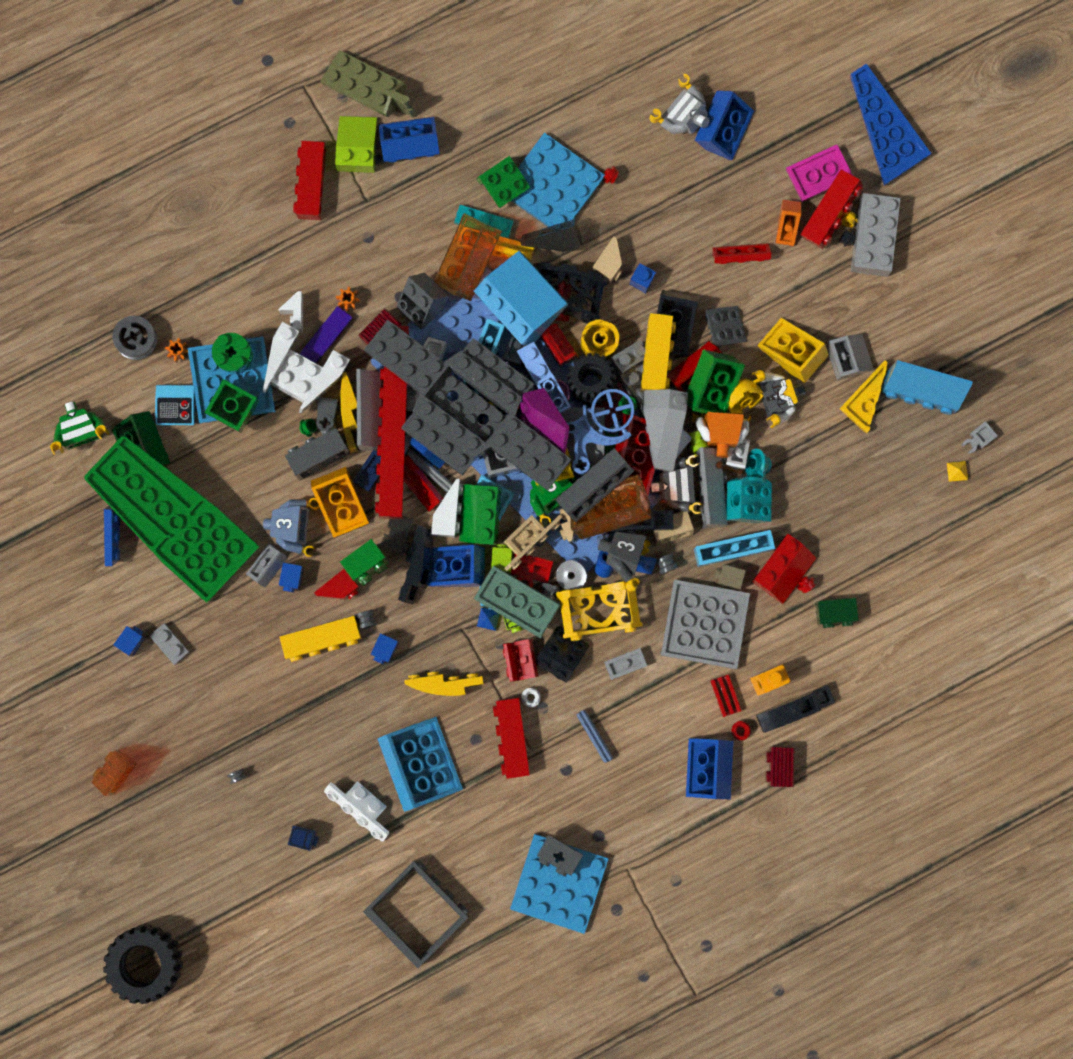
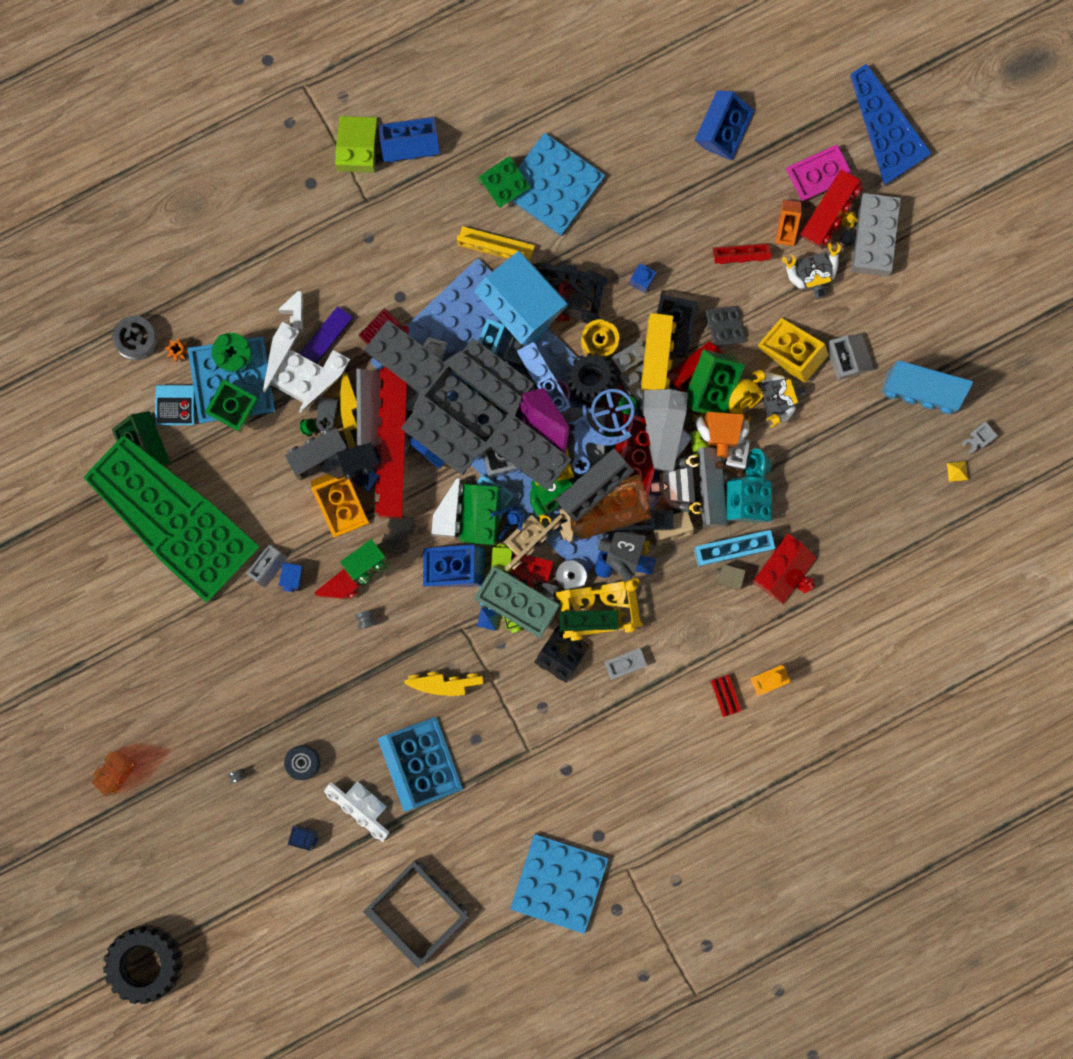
(77, 428): torso -> none
(111, 536): blue wing -> none
(130, 640): blue brick -> none
(169, 644): light grey plate -> none
(290, 524): sand blue torso -> none
(306, 767): none -> black wheel
(311, 179): red brick -> none
(319, 638): yellow brick -> none
(349, 294): orange gear -> none
(351, 462): none -> black slope
(367, 85): olive hinge -> none
(384, 649): blue brick -> none
(420, 485): red plate -> none
(421, 559): black slope -> none
(422, 299): dark grey slope -> none
(430, 471): light grey axle -> none
(467, 257): clear orange slope -> none
(500, 223): teal plate -> none
(512, 738): red brick -> none
(514, 516): none -> blue plant
(520, 660): red bracket -> none
(535, 692): white plate -> none
(556, 237): clear smoke slope -> none
(558, 345): red hinge -> none
(570, 855): dark grey brick -> none
(589, 620): none -> dark green tile
(594, 736): sand blue axle -> none
(609, 262): tan slope -> none
(610, 175): red plate -> none
(666, 563): dark grey wheel -> none
(685, 112): light grey torso -> none
(705, 624): light grey plate -> none
(709, 768): blue slope -> none
(747, 730): red plate -> none
(781, 767): dark red brick -> none
(795, 709): black slope -> none
(813, 271): none -> torso
(836, 612): dark green brick -> none
(862, 403): yellow wing -> none

